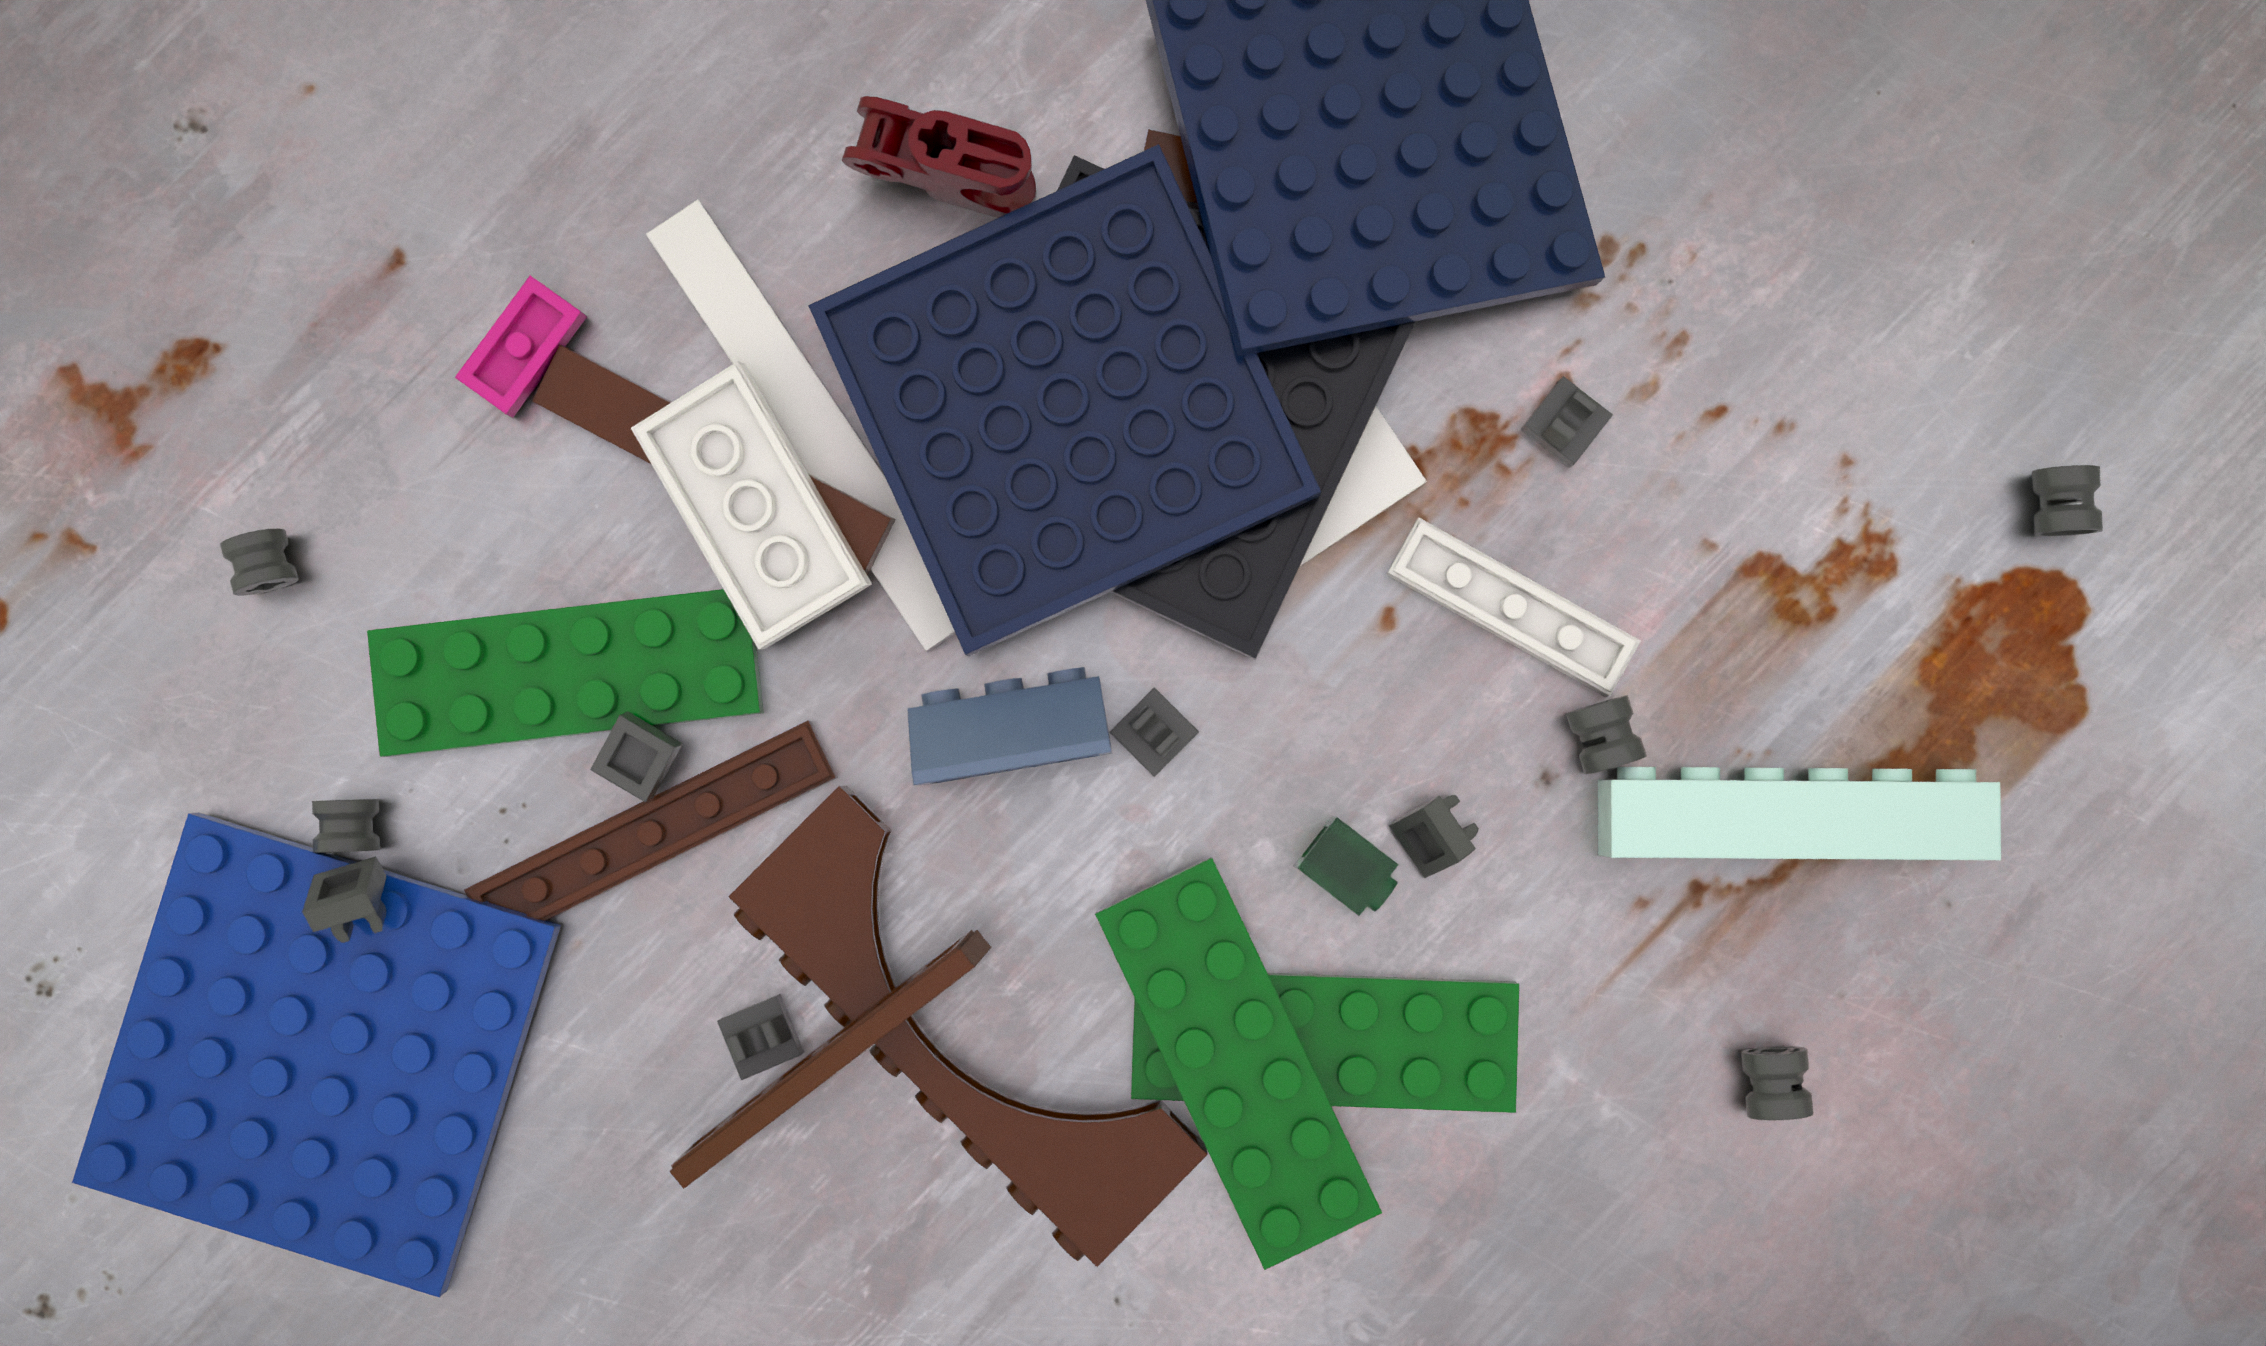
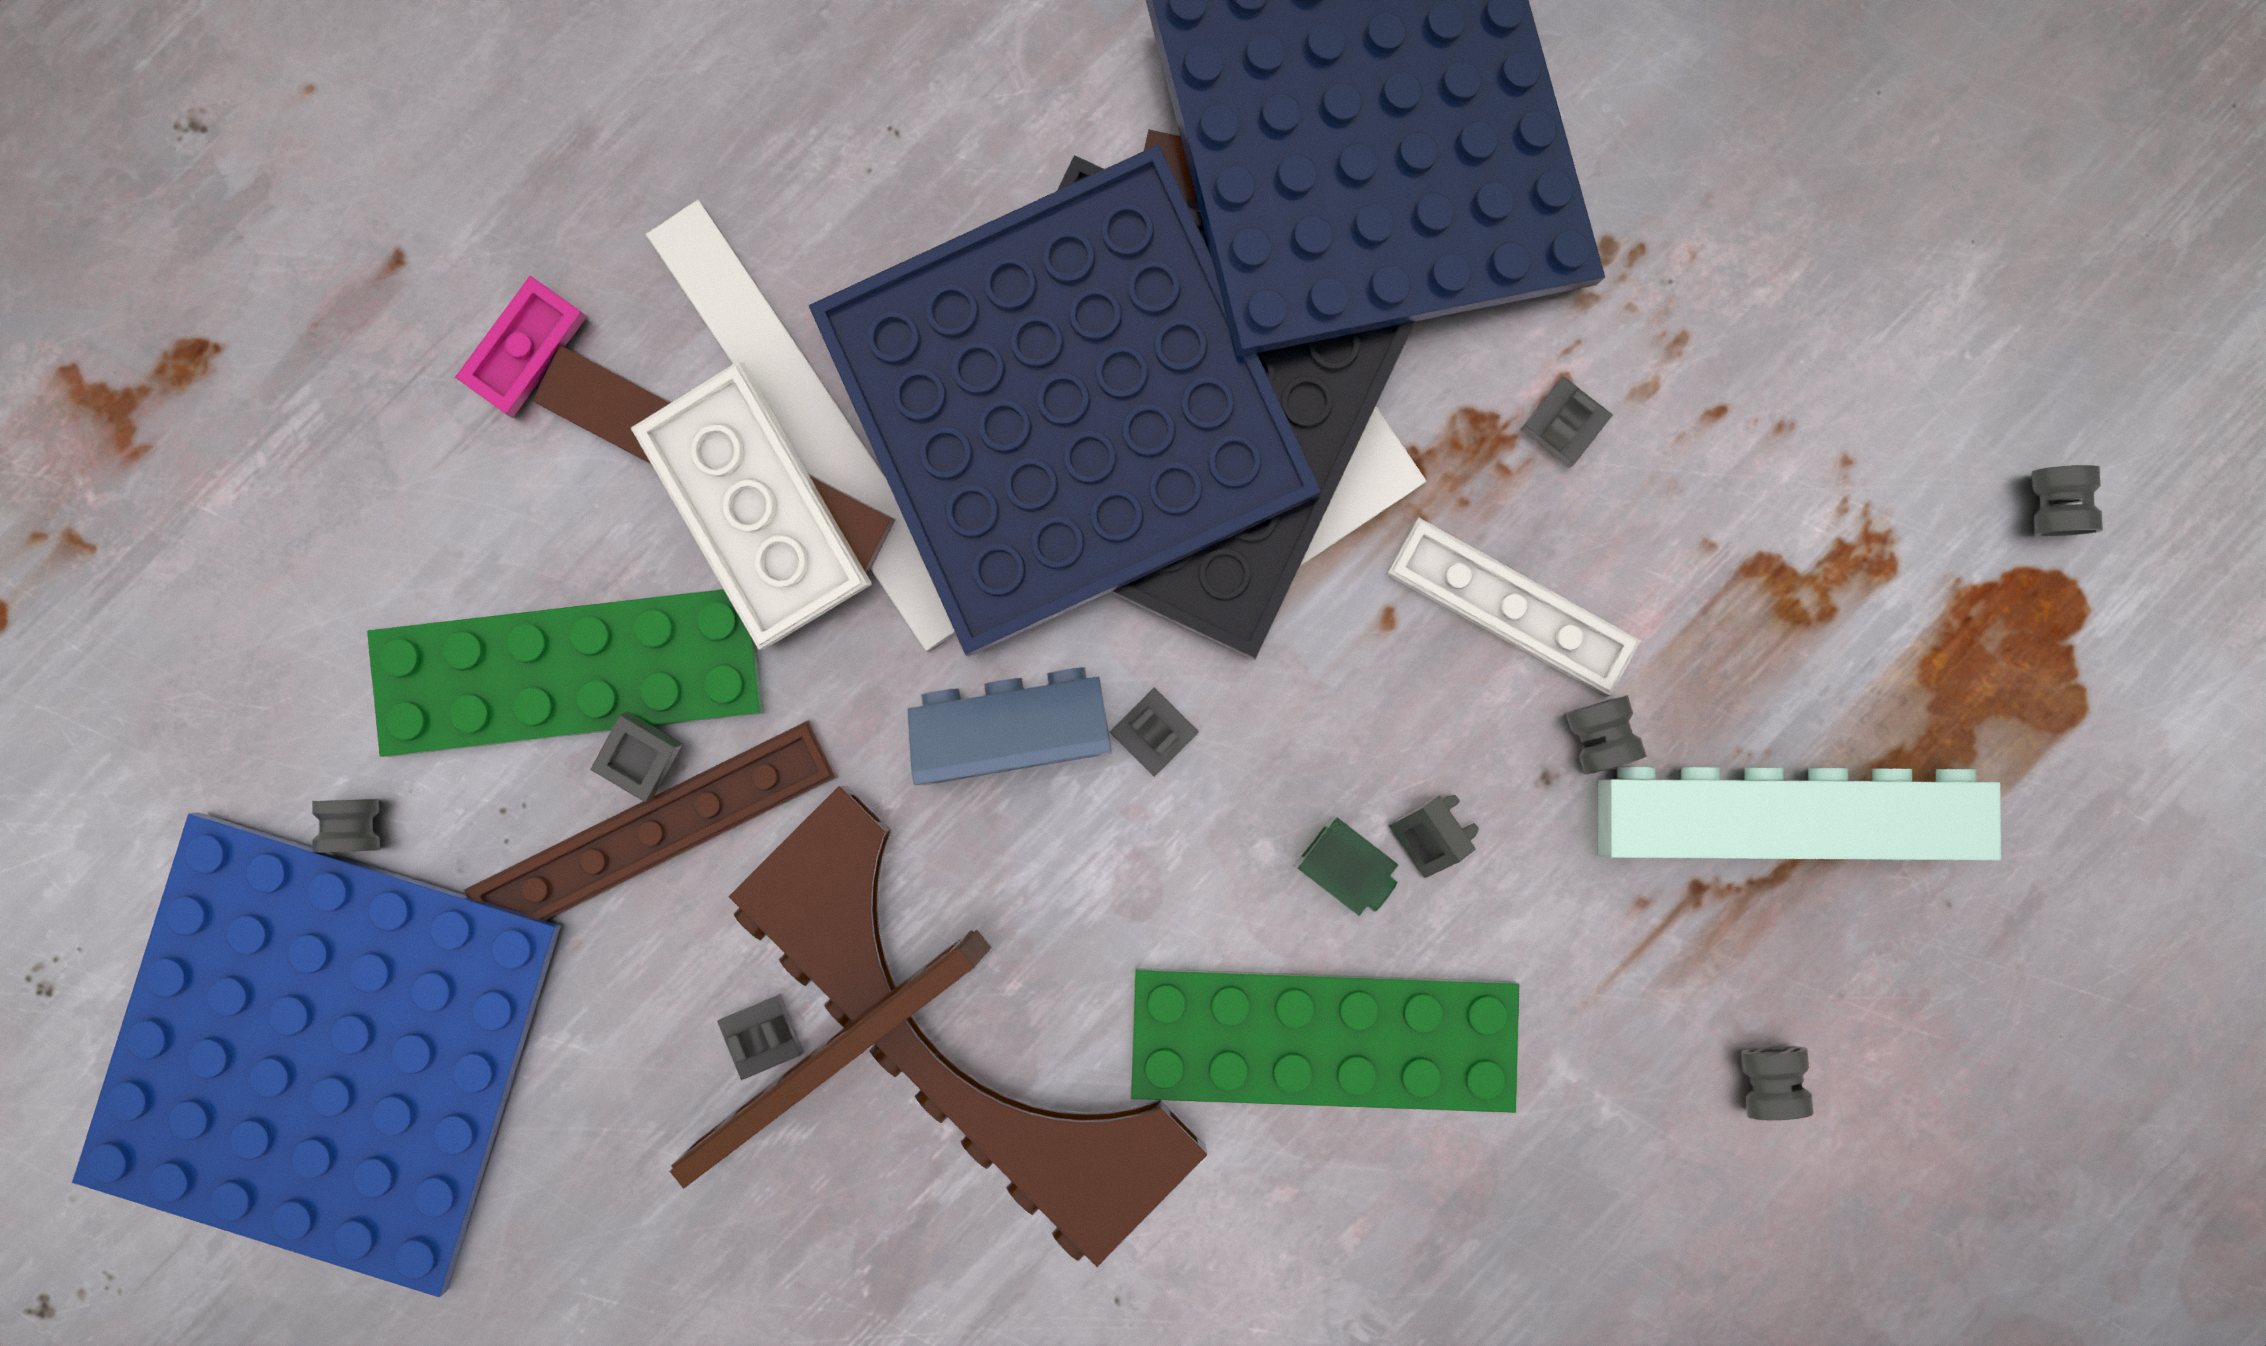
(259, 561): dark grey wheel -> none
(345, 896): dark grey tile -> none
(944, 154): dark red piece -> none
(1238, 1063): green plate -> none

